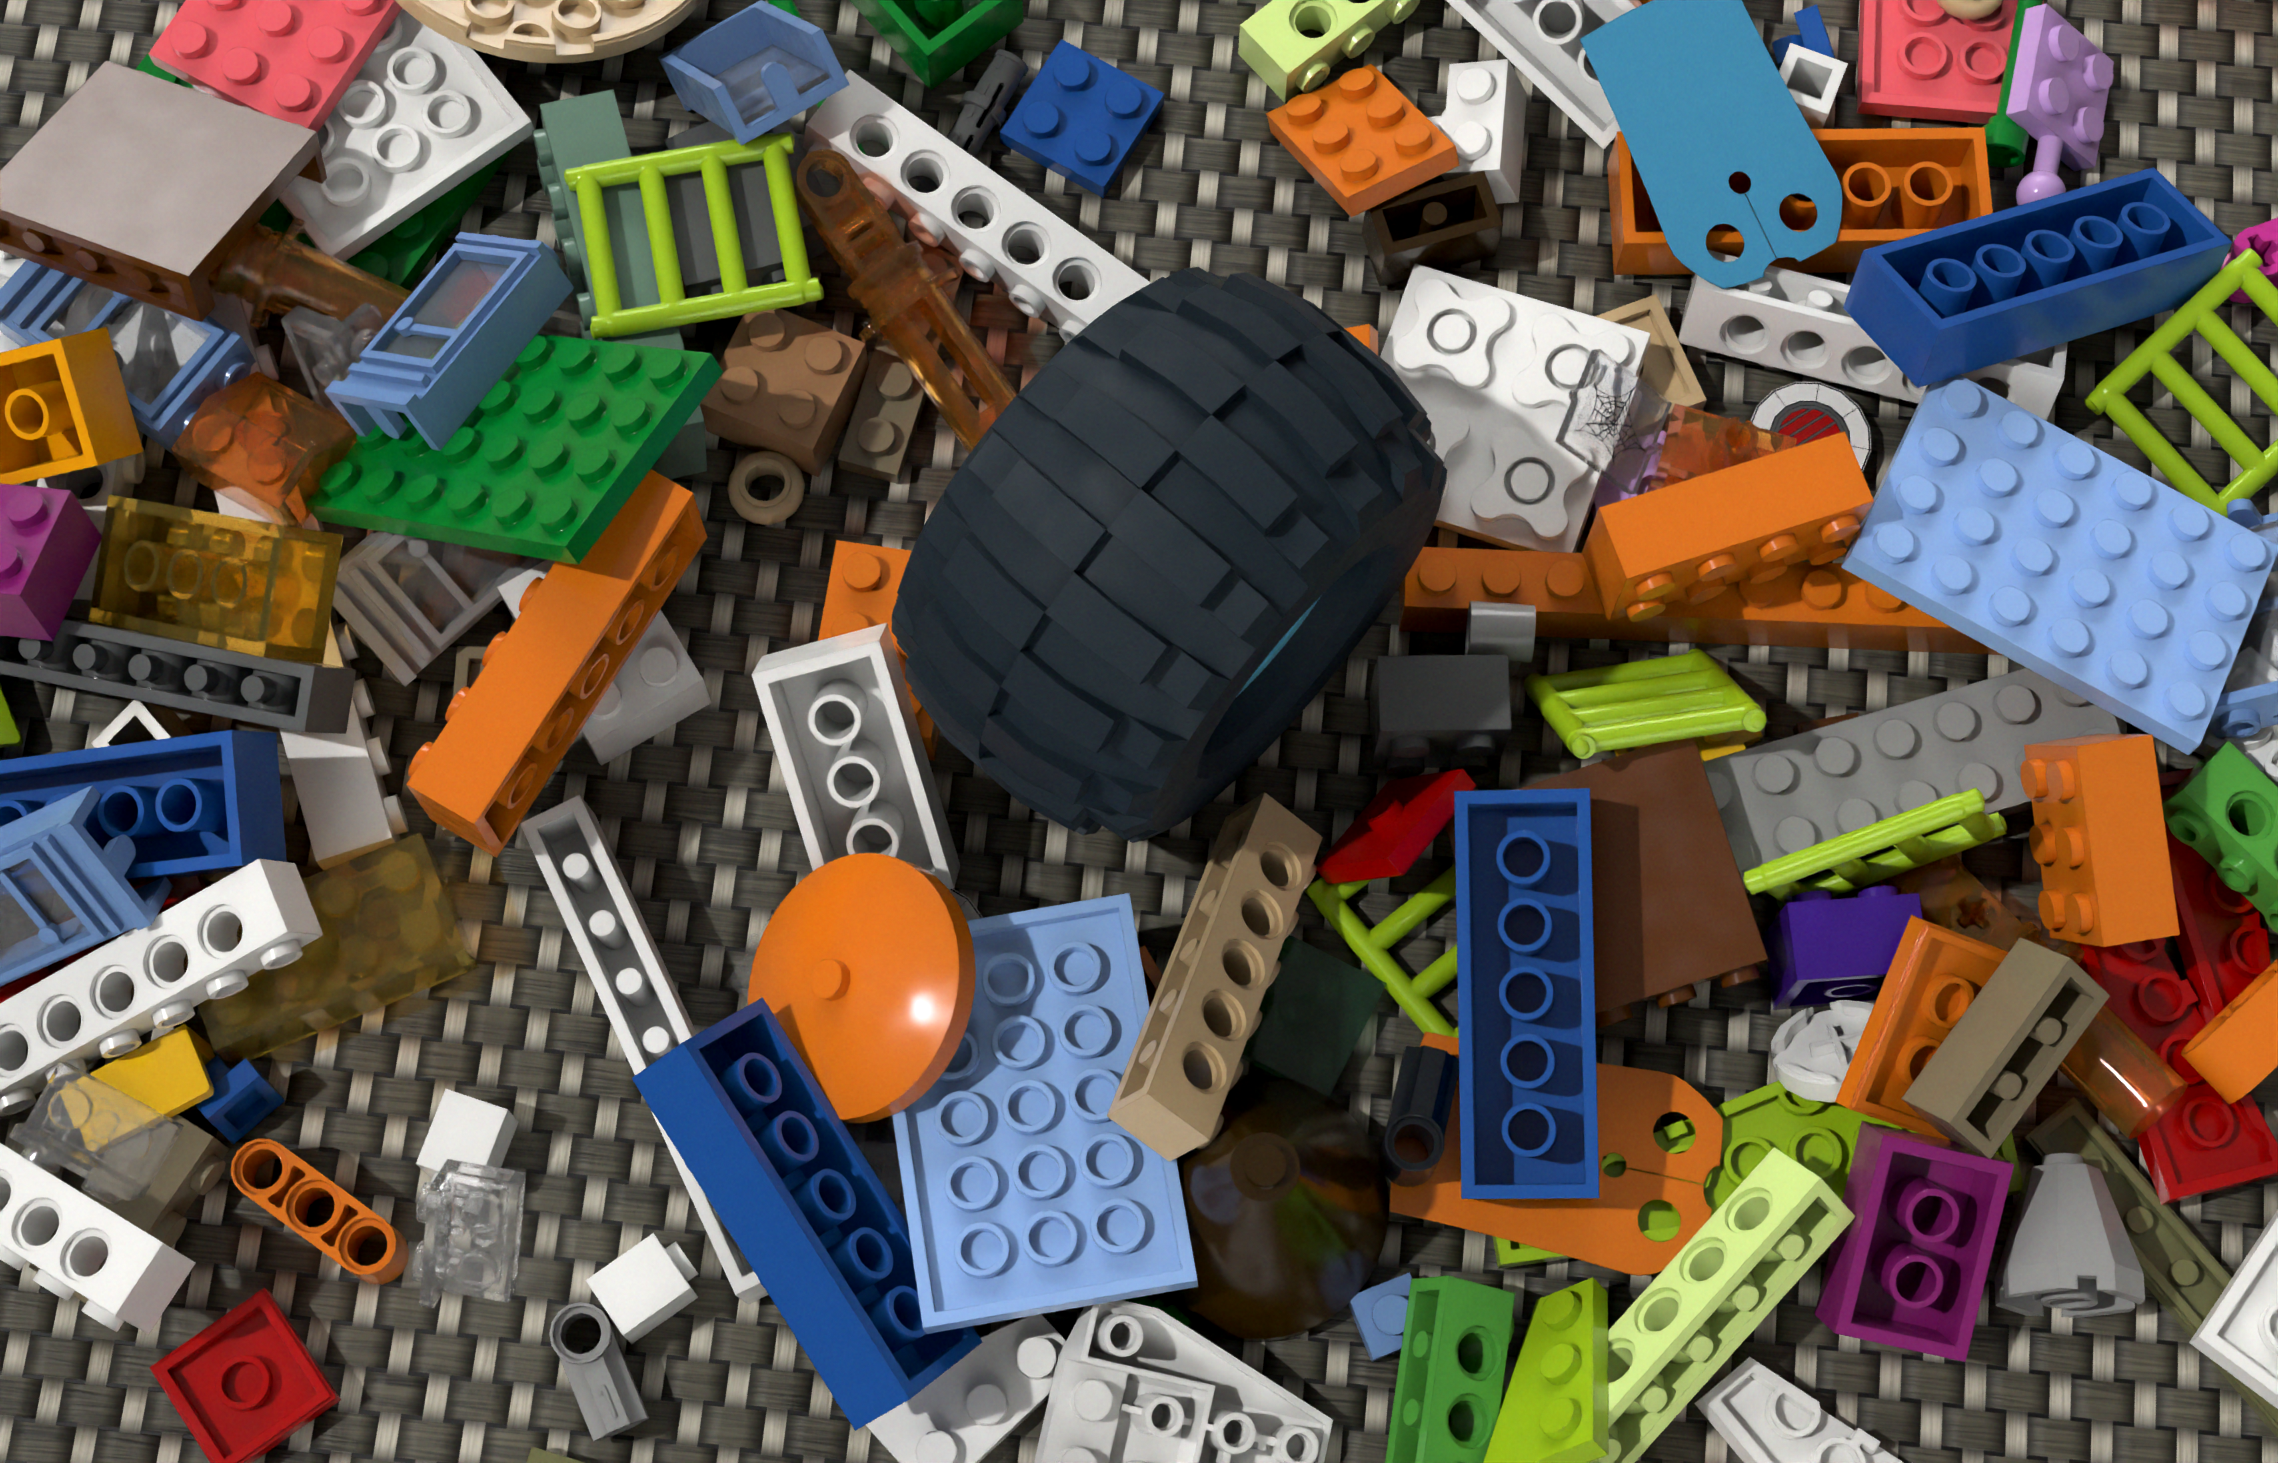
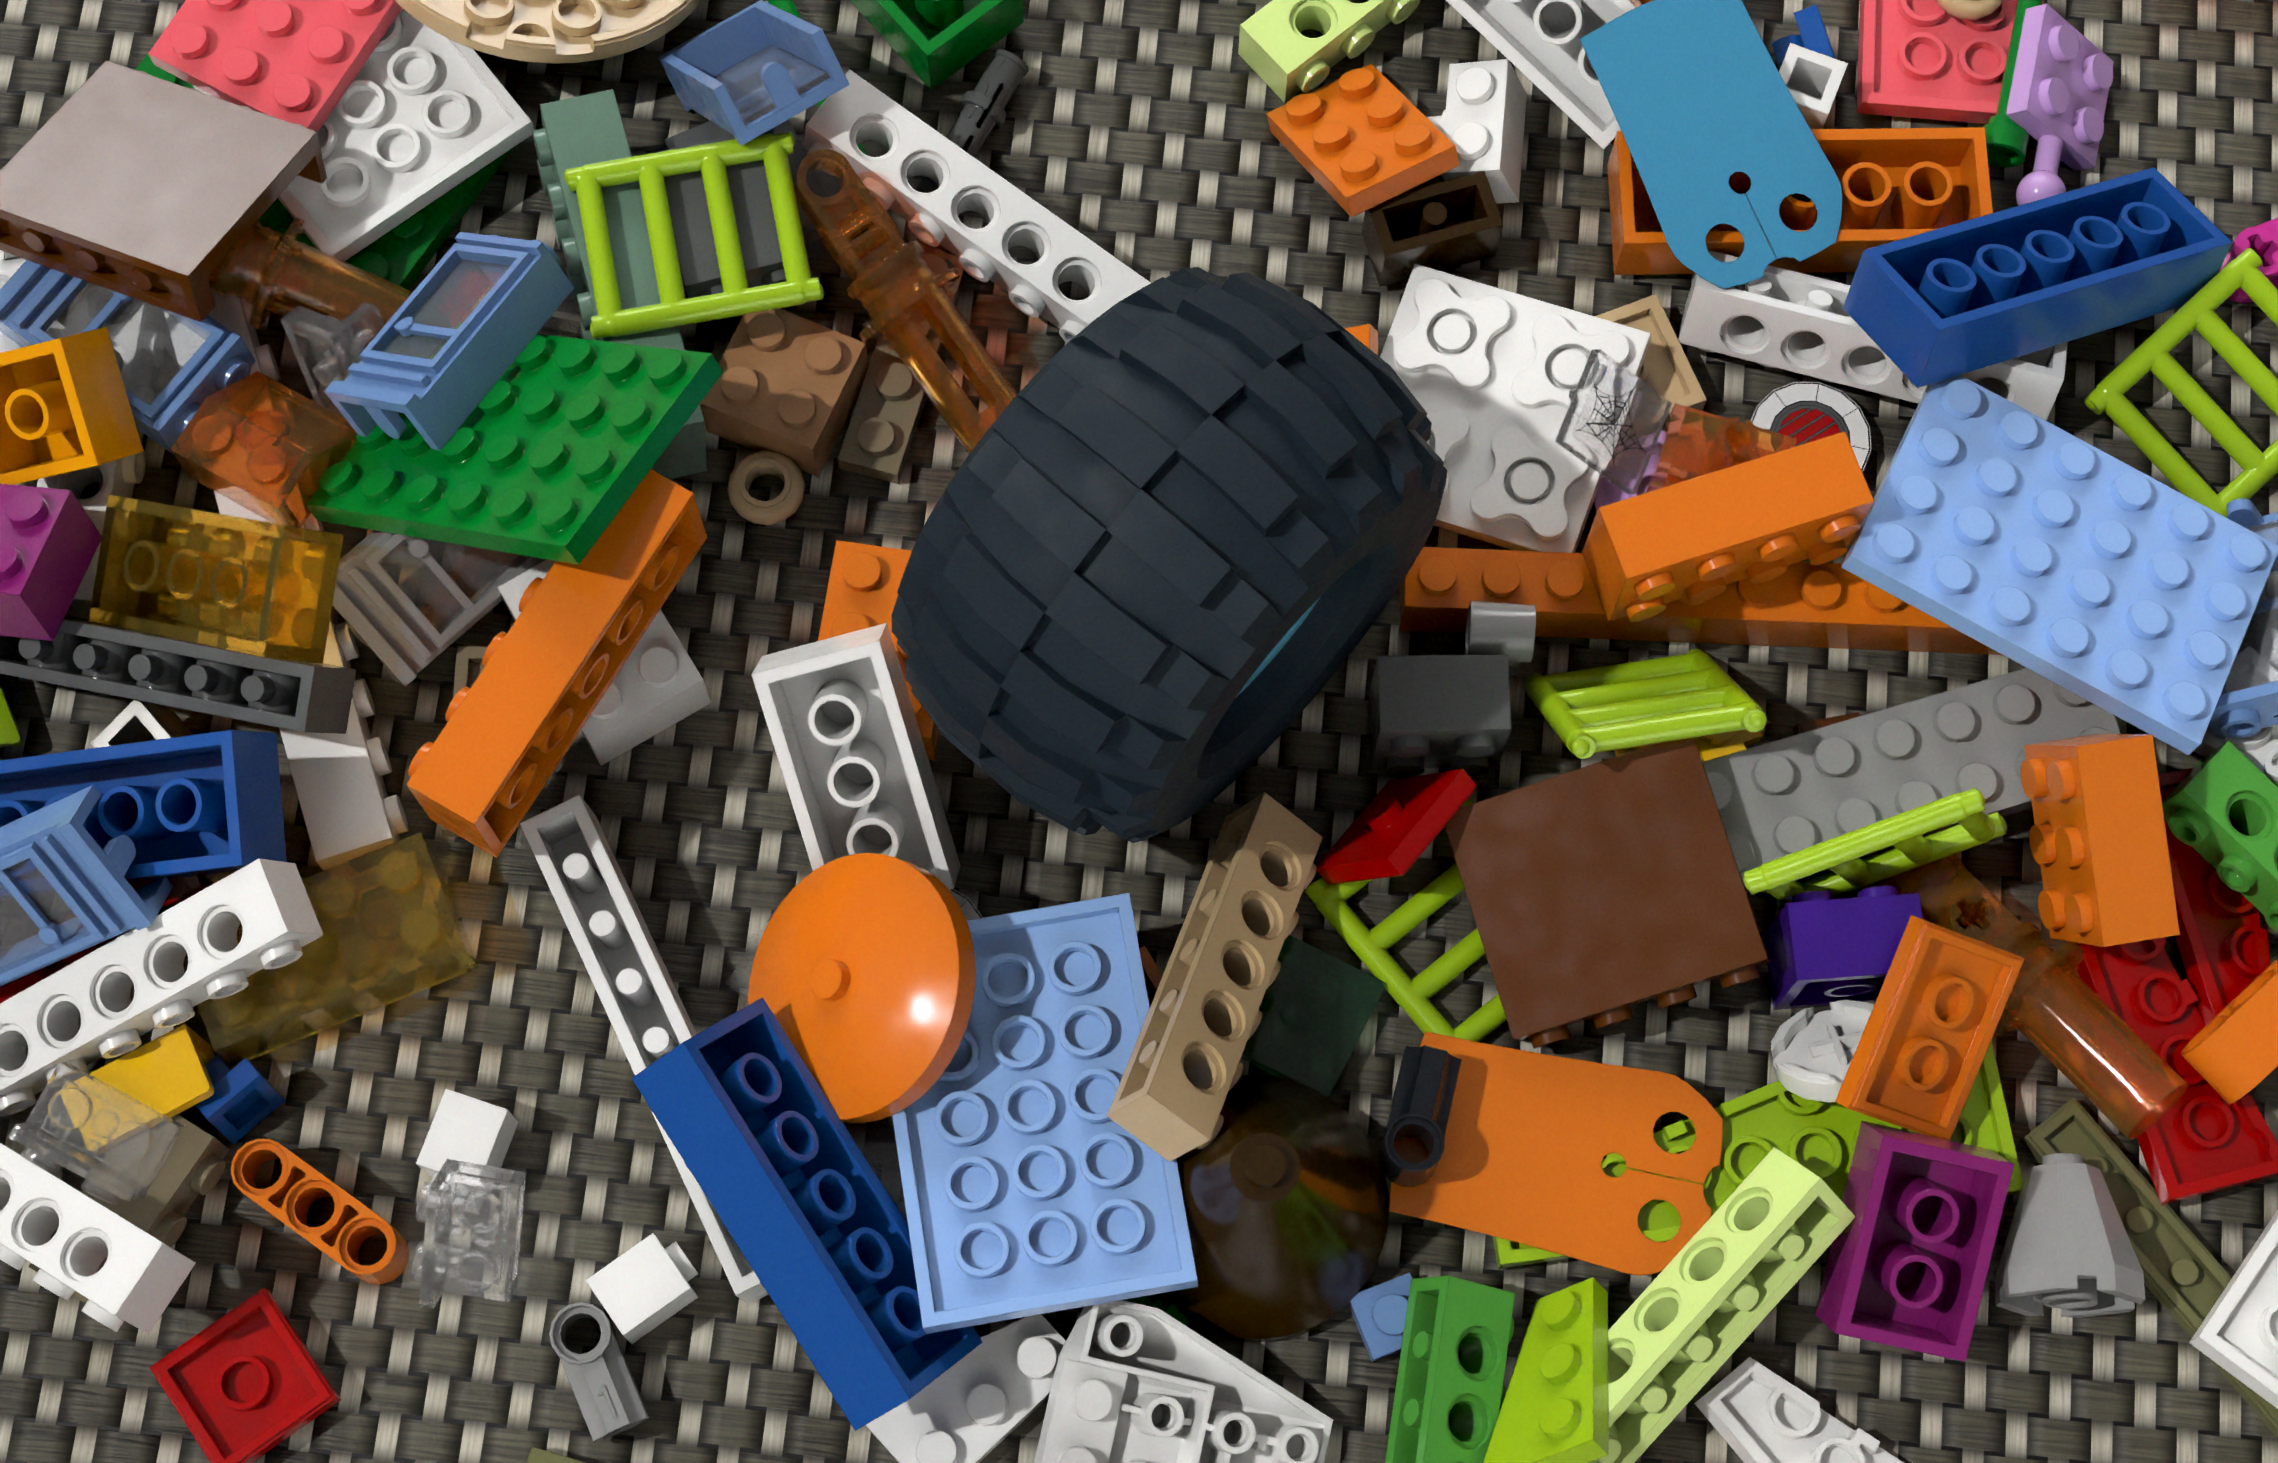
(1082, 118): blue plate -> none
(1526, 994): blue brick -> none
(2005, 1047): dark tan brick -> none

